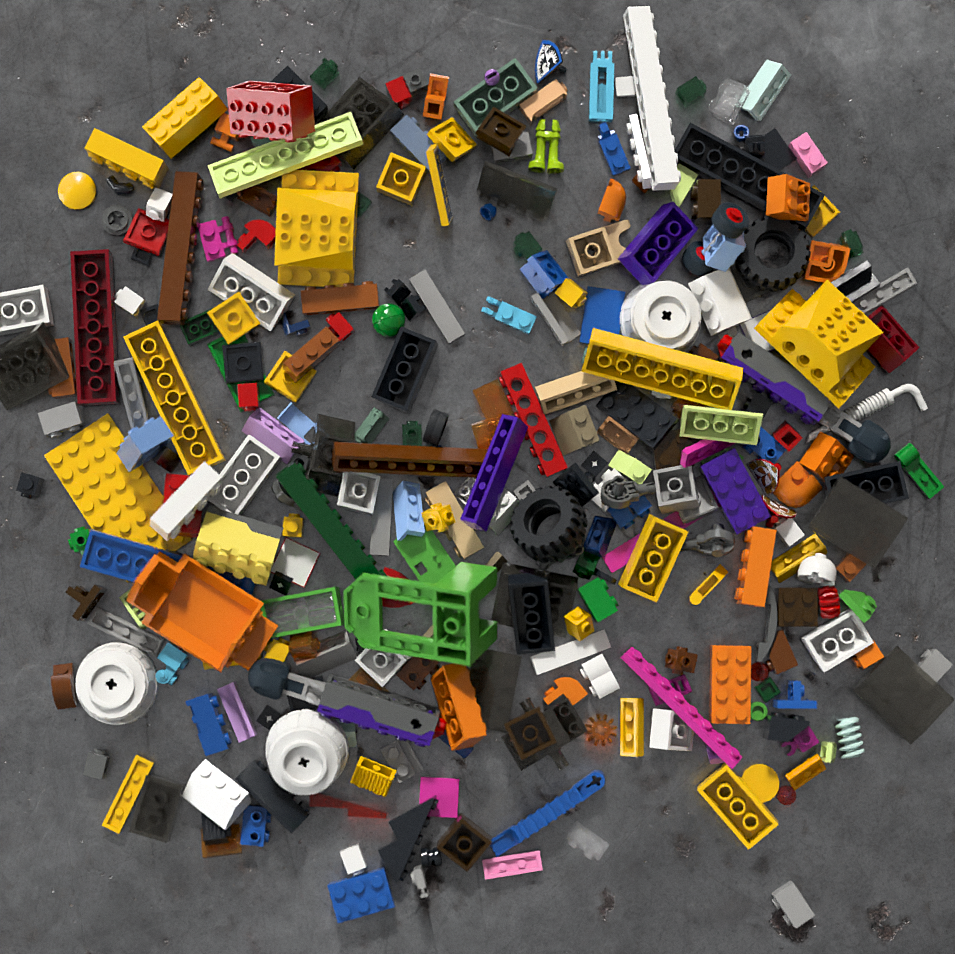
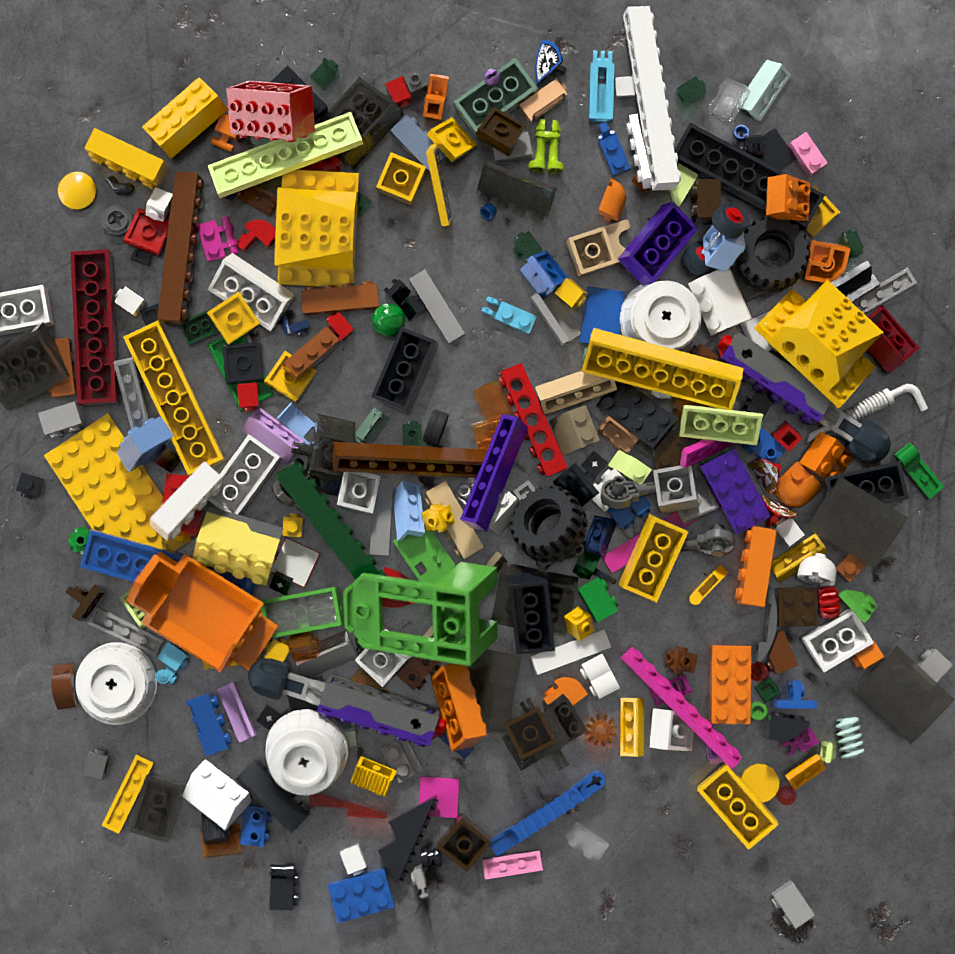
(283, 887): none -> black hinge

